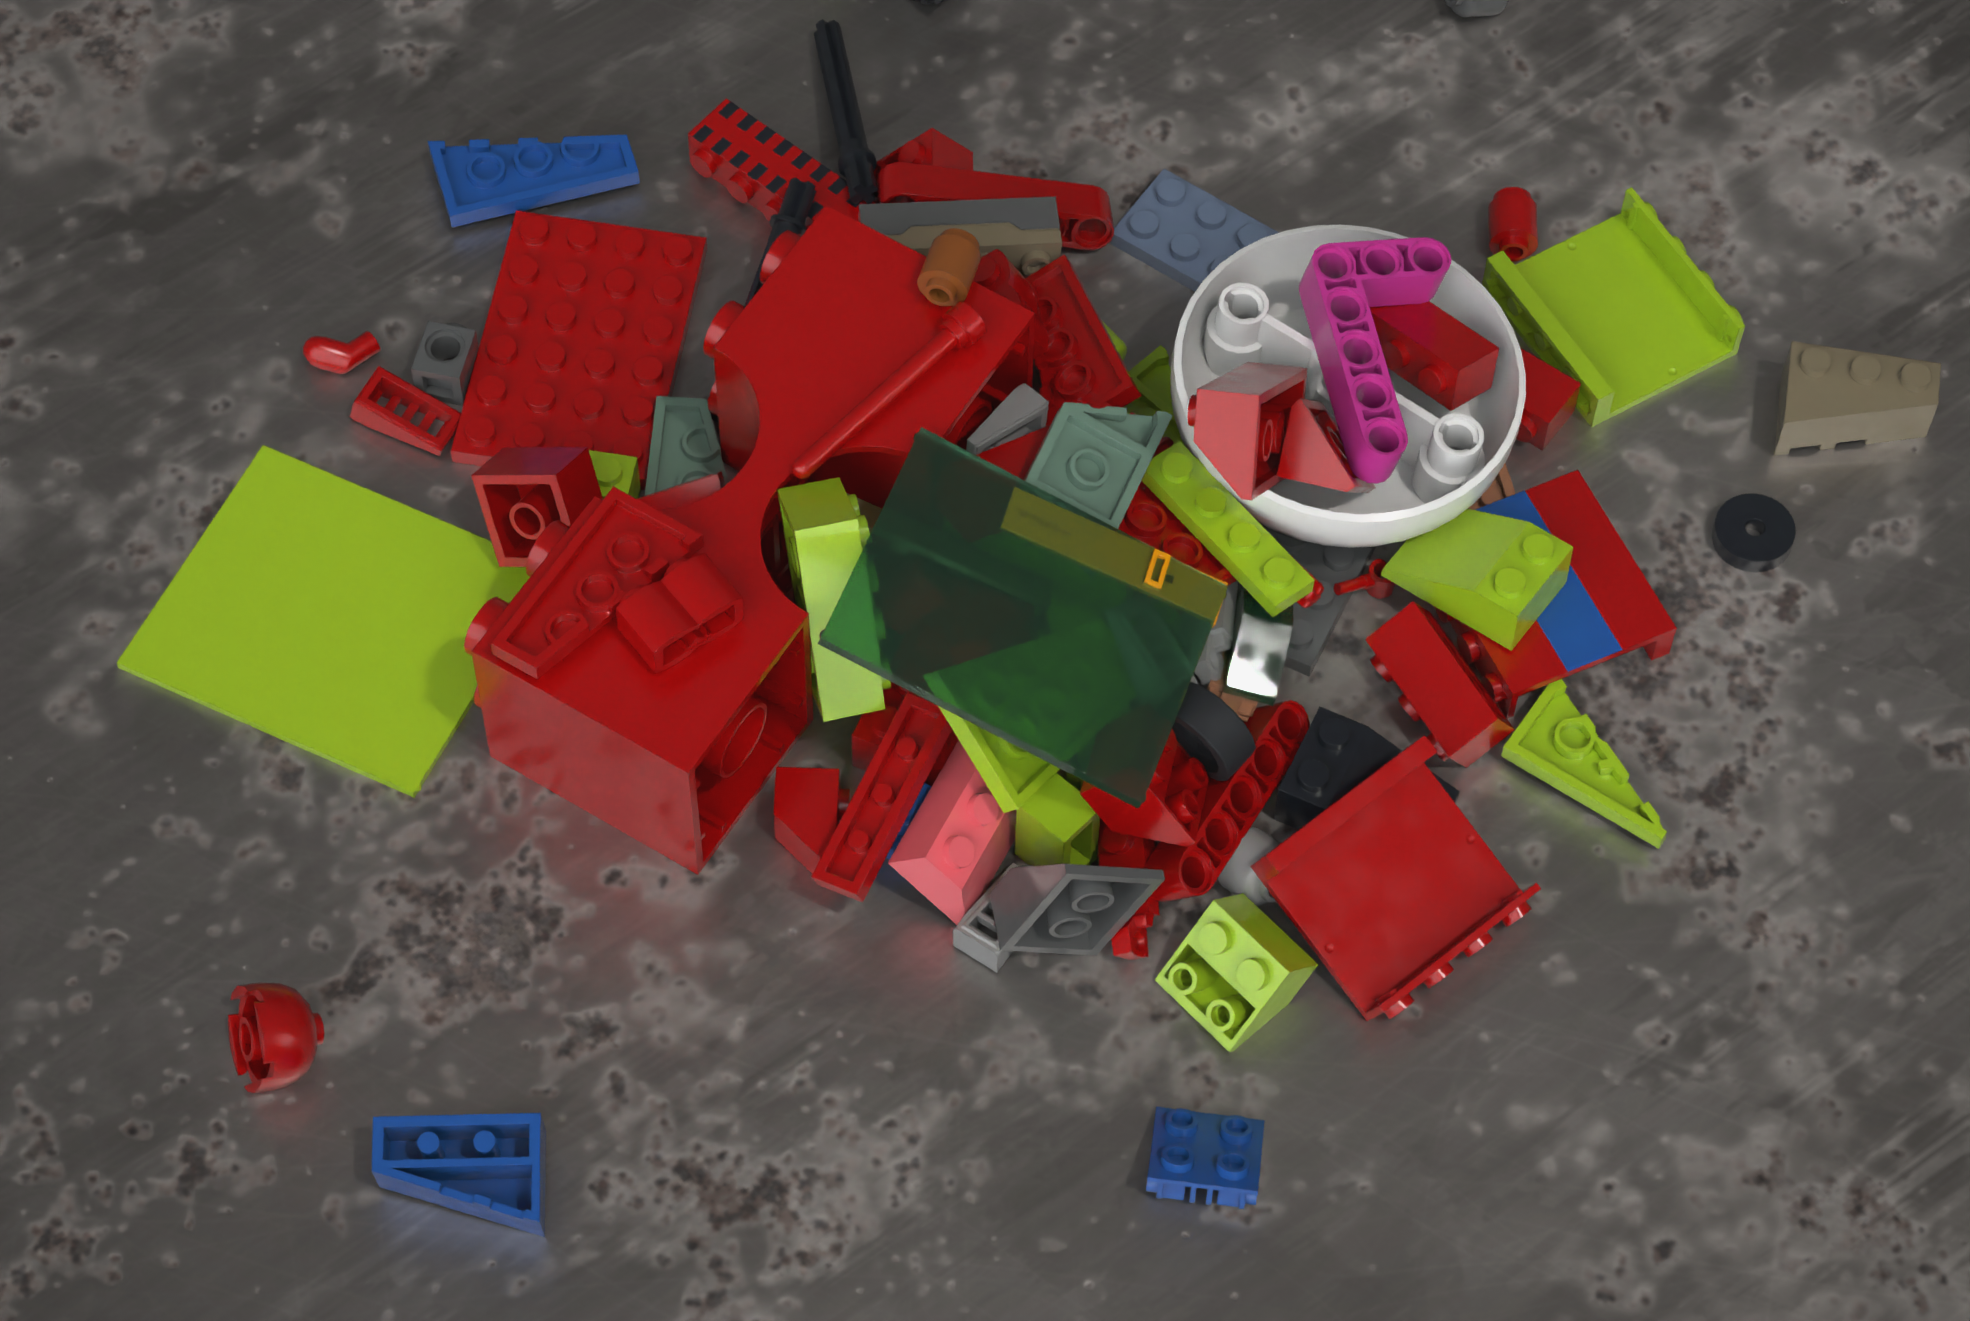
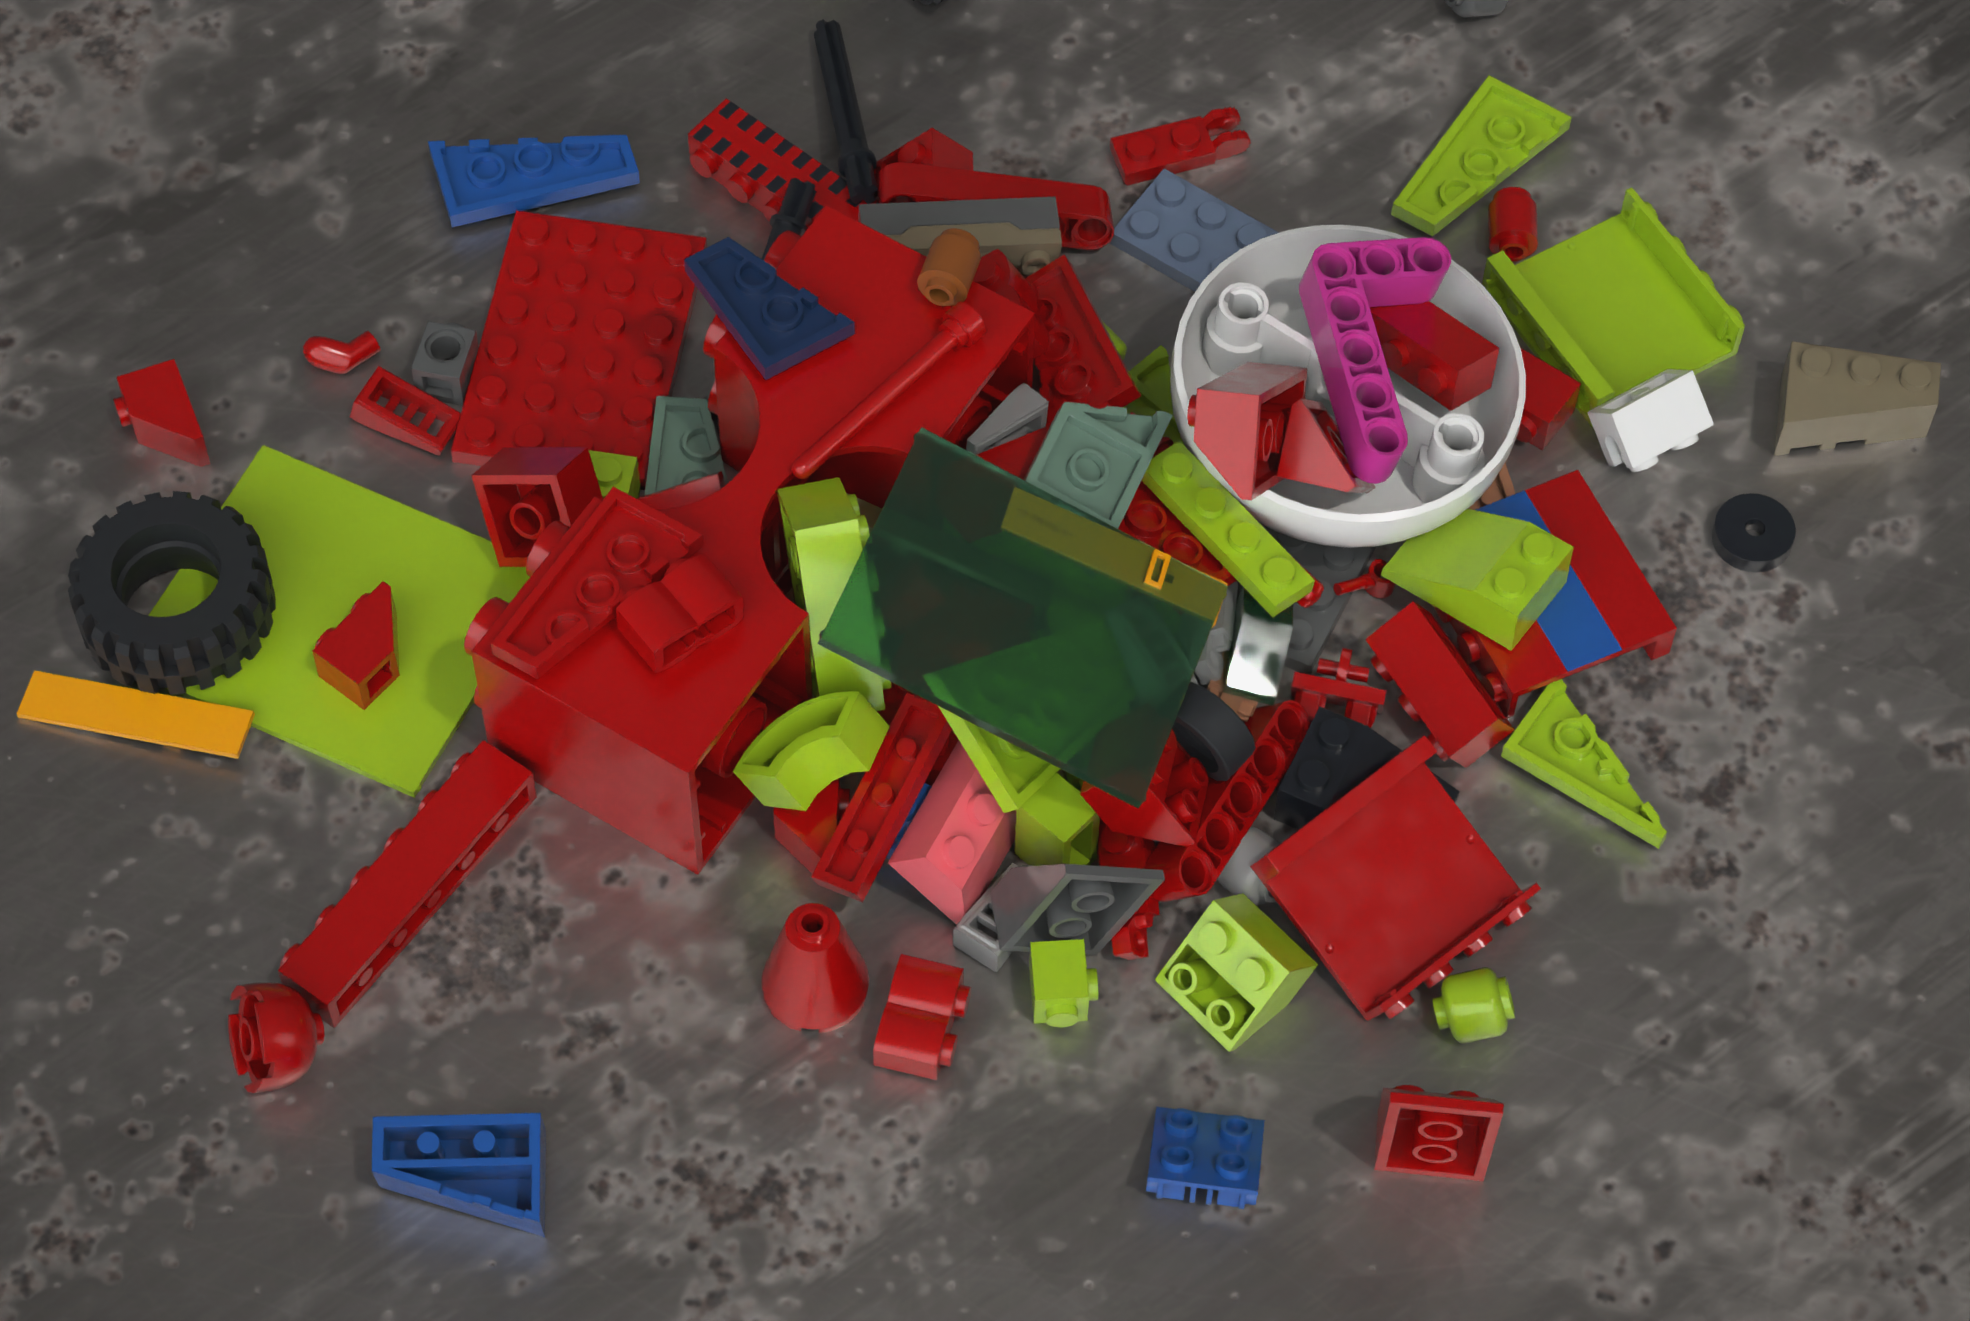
(136, 714): none -> light orange piece
(161, 412): none -> red slope
(161, 538): none -> black tyre
(362, 651): none -> red slope
(408, 881): none -> red brick
(761, 310): none -> dark blue wing
(811, 749): none -> lime brick
(814, 972): none -> red cone
(919, 1017): none -> red brick
(1061, 982): none -> lime brick
(1178, 145): none -> red hinge
(1360, 701): none -> red hips
(1436, 1132): none -> red slope
(1474, 1005): none -> lime head
(1480, 150): none -> lime wing
(1651, 419): none -> white brick

